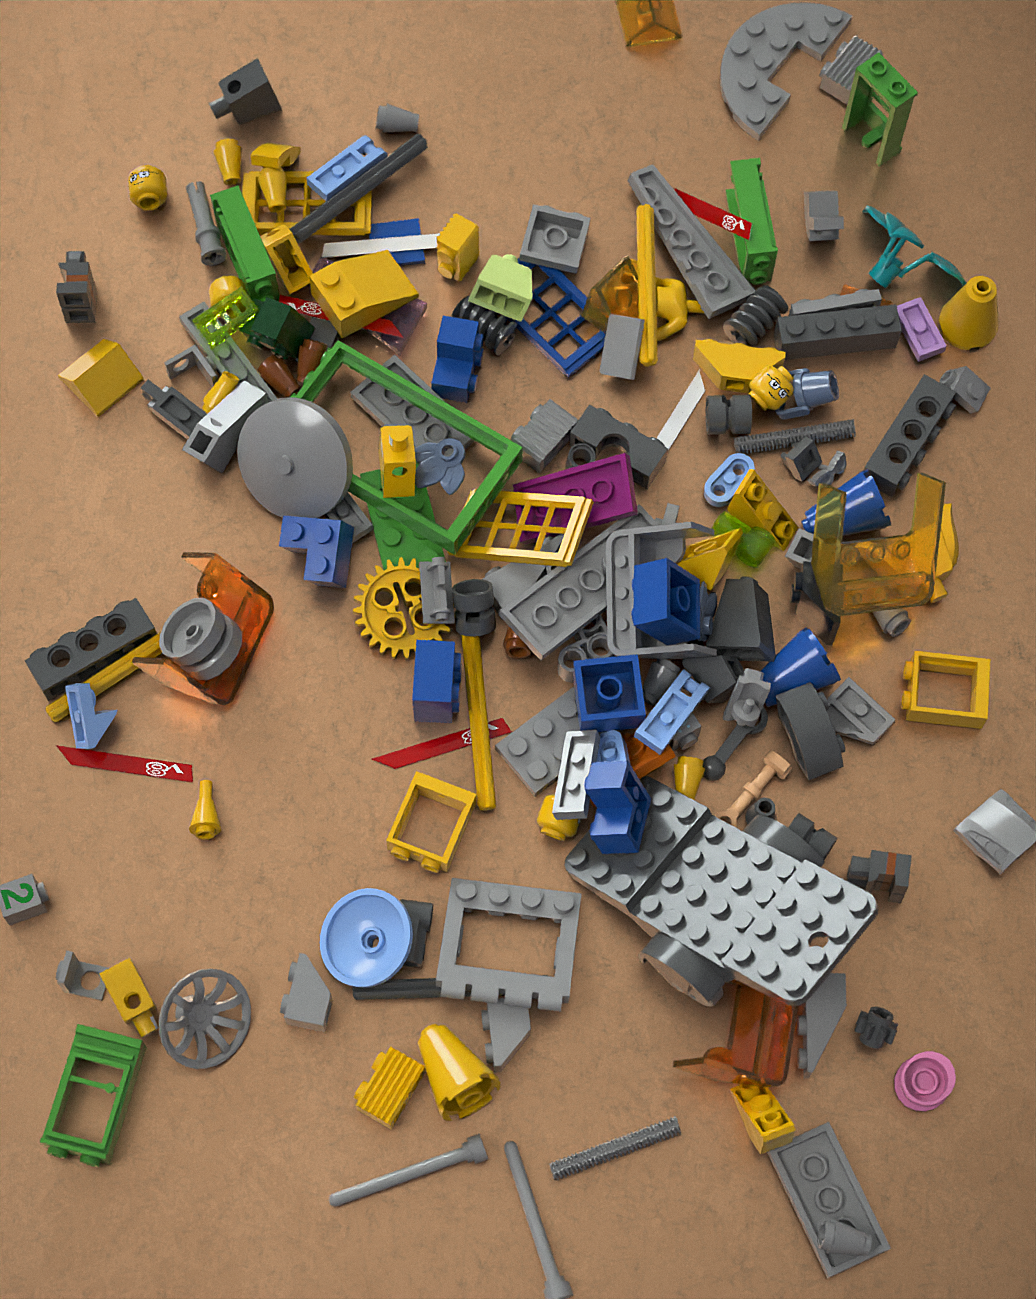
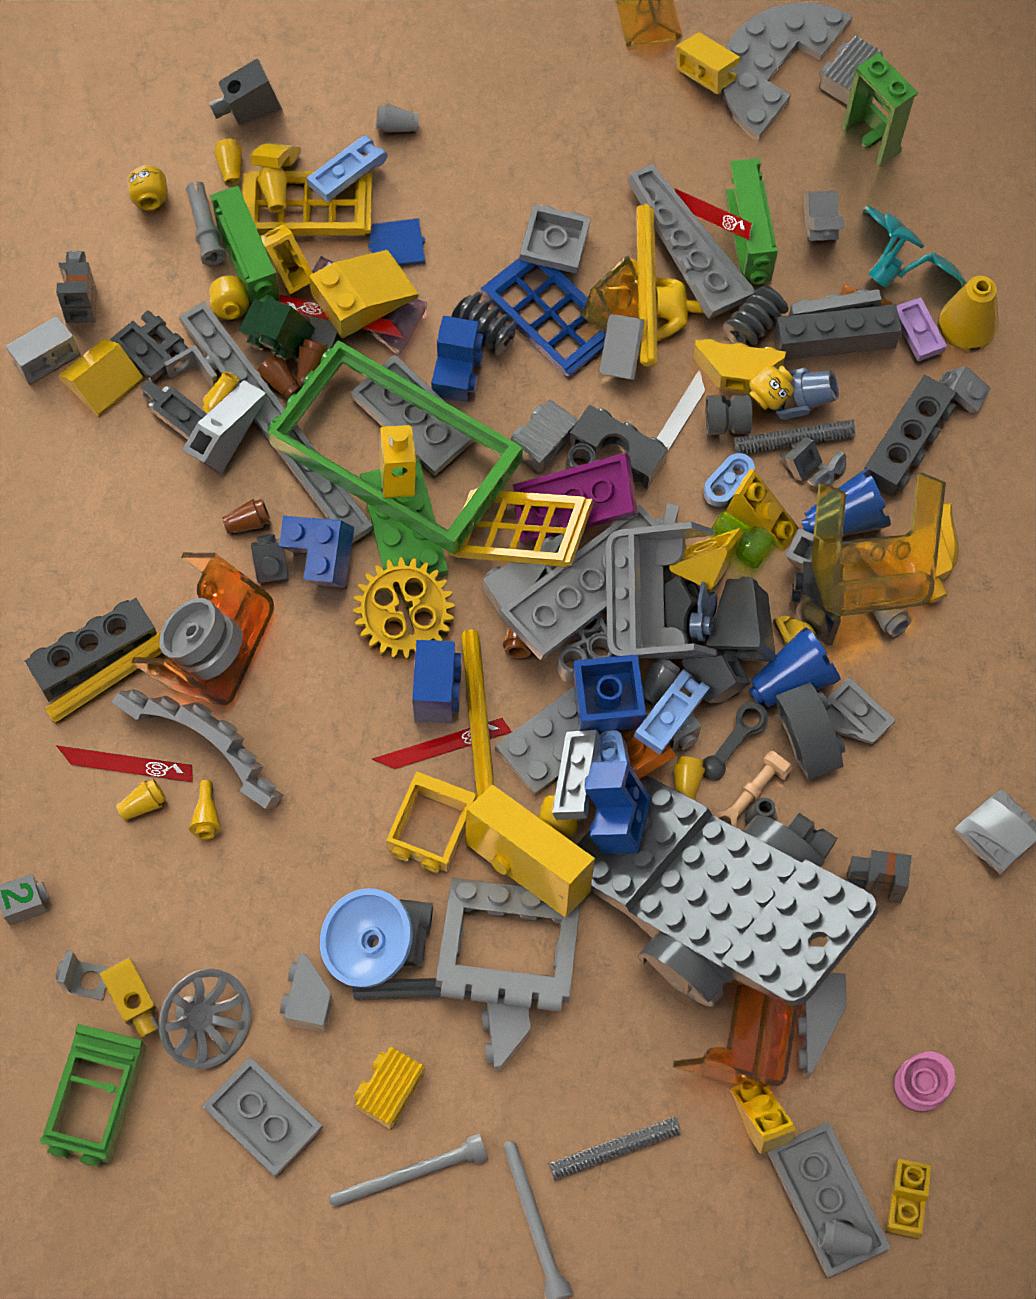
(43, 350): none -> light grey hinge
(86, 723): light blue slope -> none
(141, 800): none -> yellow cone
(143, 350): none -> dark grey plate
(218, 732): none -> light grey piece
(219, 309): clear neon green slope -> none
(247, 517): none -> dark orange cone
(262, 1117): none -> light grey plate
(268, 559): none -> dark grey bracket
(295, 458): light grey dish -> none
(359, 188): dark grey axle -> none
(376, 245): white sticker -> none
(436, 591): light grey hinge -> none
(437, 468): sand blue plate -> none
(455, 1073): yellow cone -> none
(457, 247): yellow brick -> none
(474, 607): dark grey wheel -> none
(504, 287): yellowish green torso -> none
(528, 850): none -> yellow brick
(666, 602): blue brick -> none
(706, 62): none -> yellow hinge
(747, 698): light grey hips -> none
(789, 627): none -> yellow tile
(876, 1027): dark grey gear -> none
(908, 1198): none -> yellow slope
(954, 664): yellow window -> none

